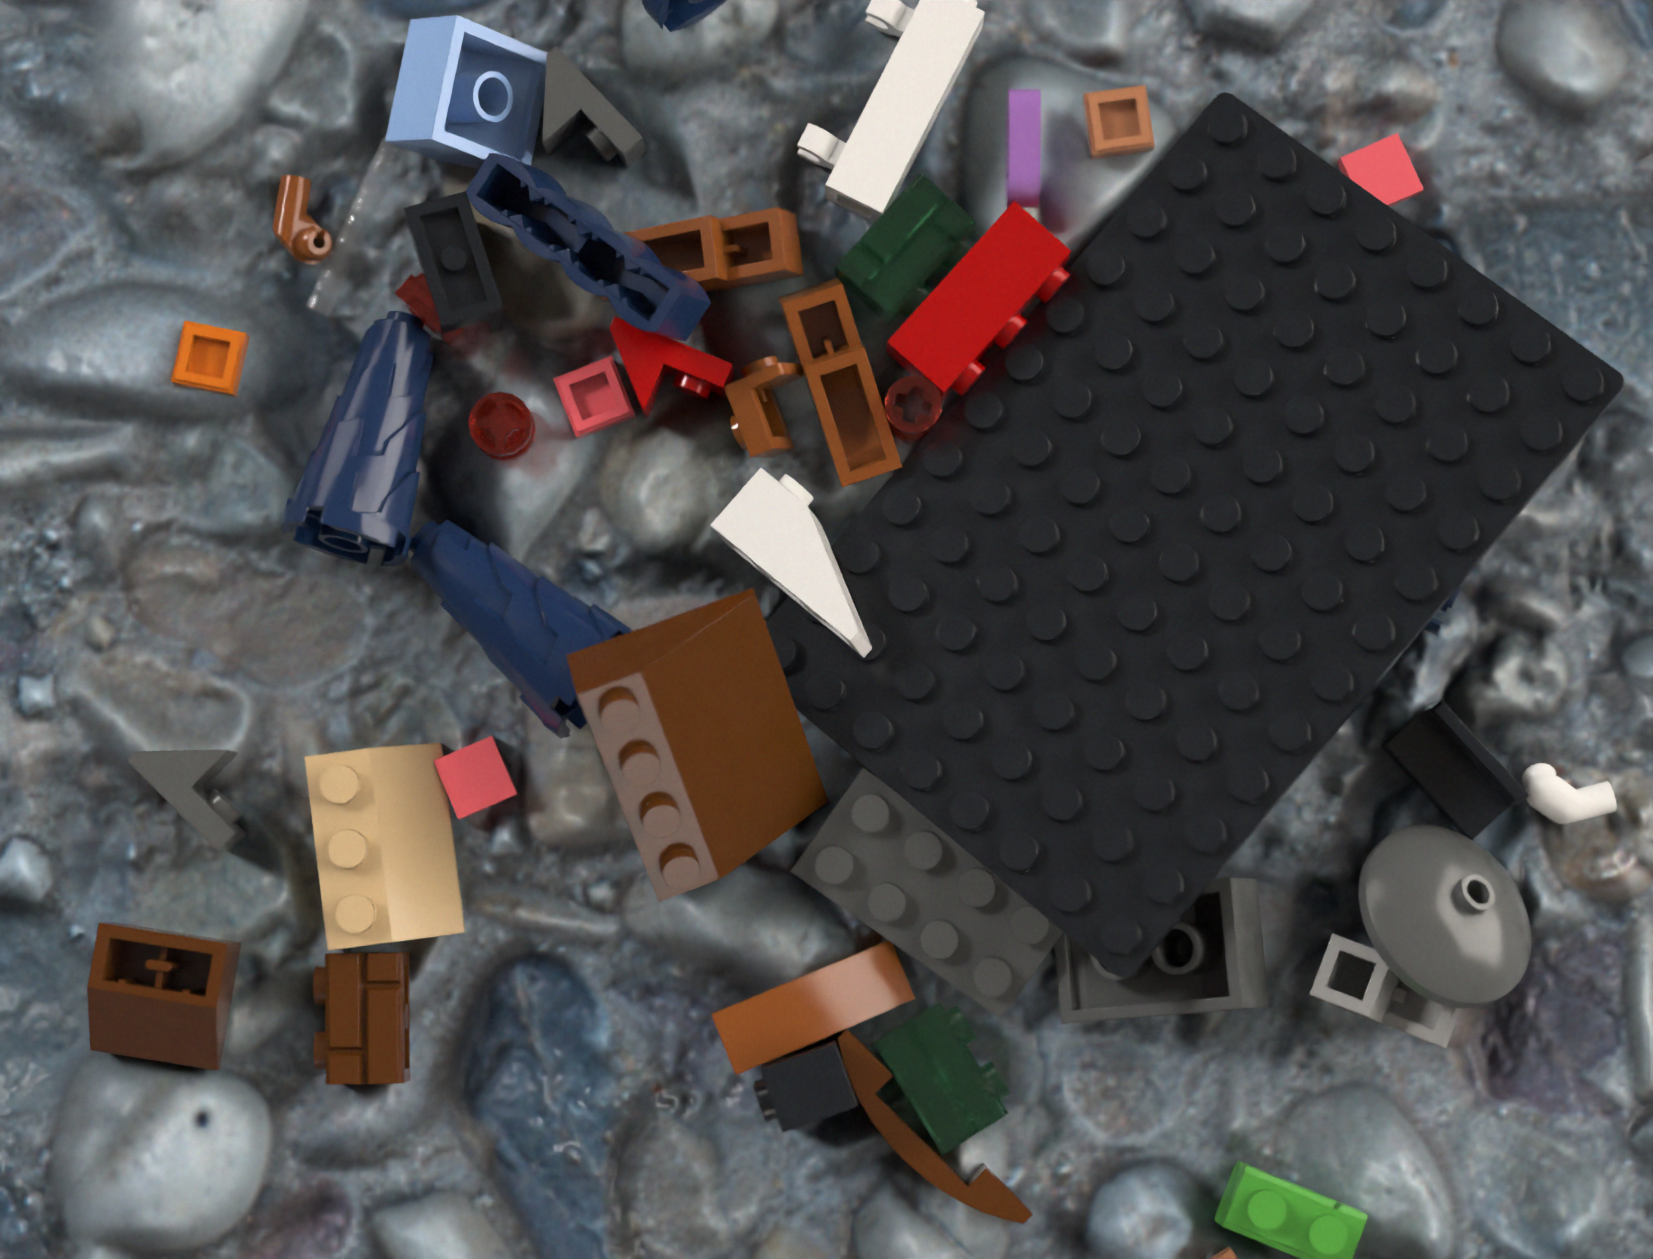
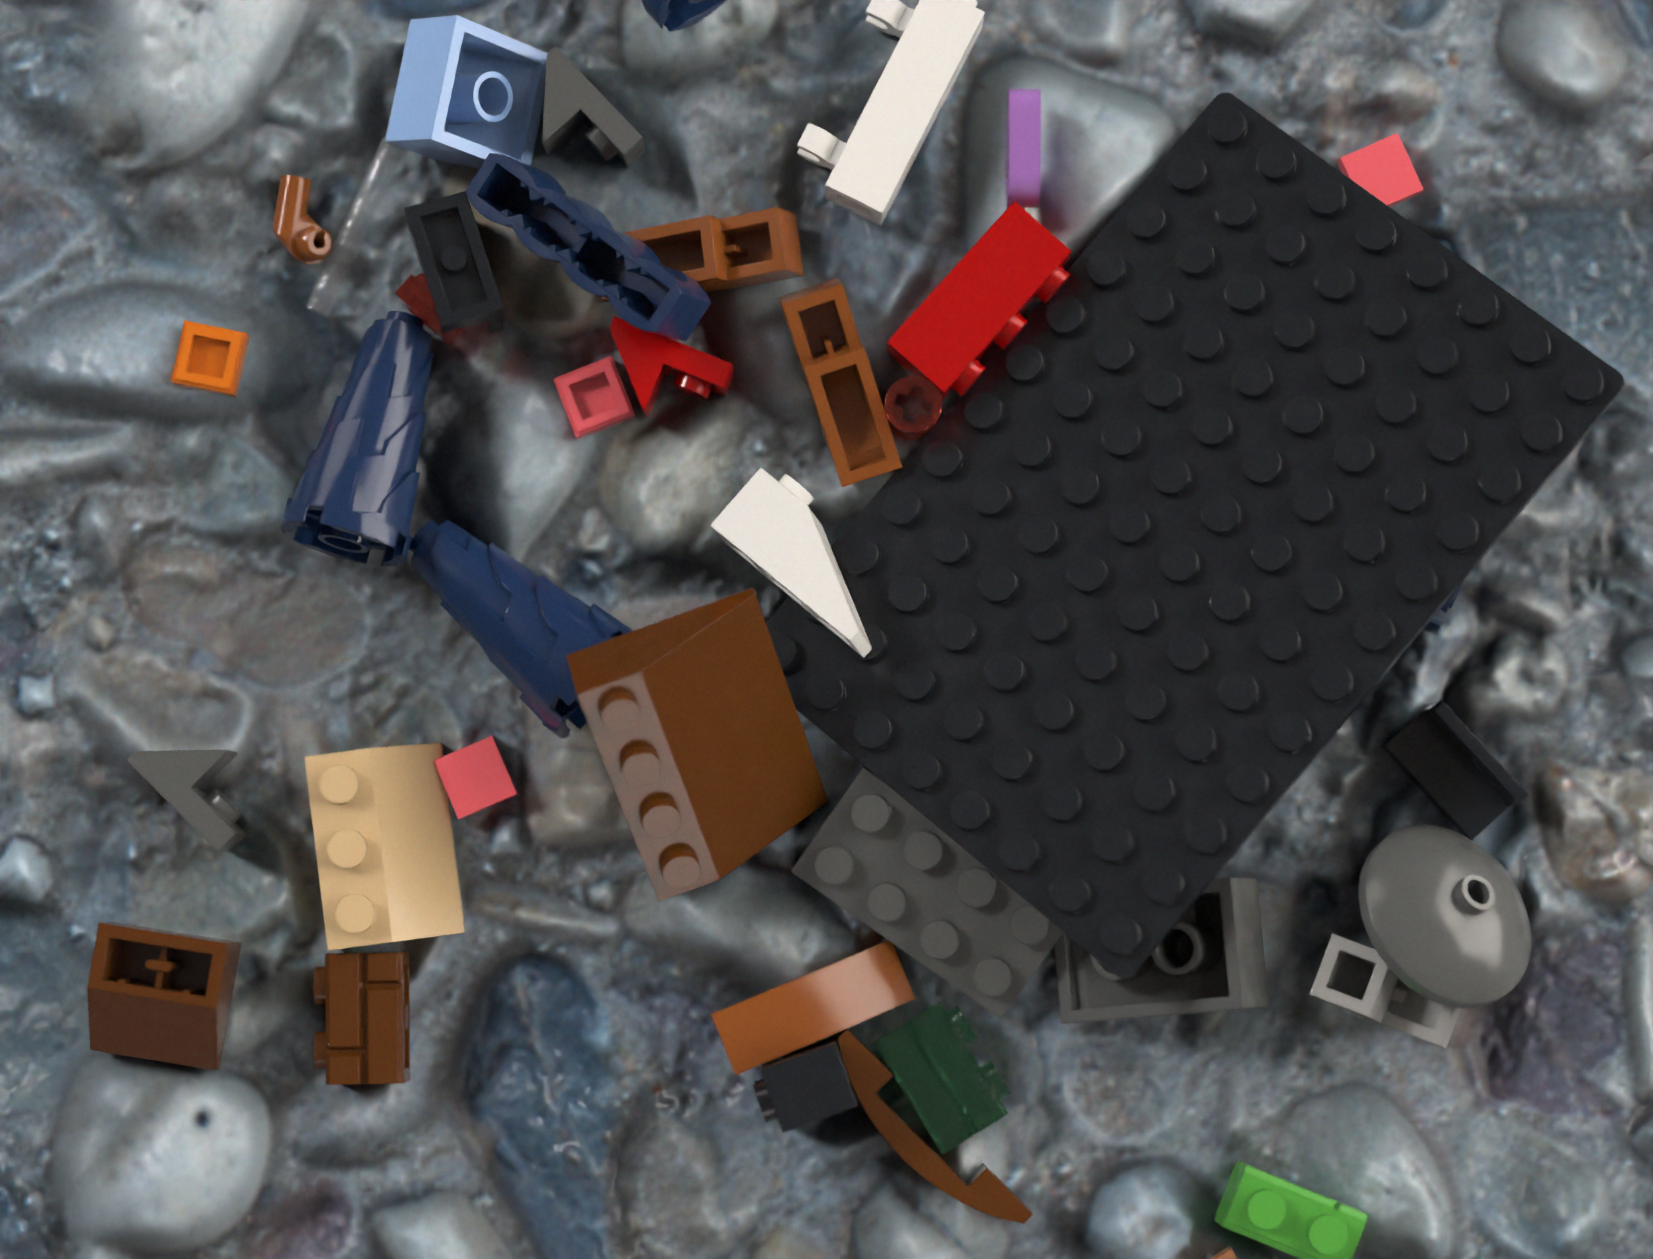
(502, 414): clear red wheel -> none
(757, 415): dark orange bracket -> none
(907, 250): clear green brick -> none
(1118, 122): nougat tile -> none
(1561, 801): white arm -> none

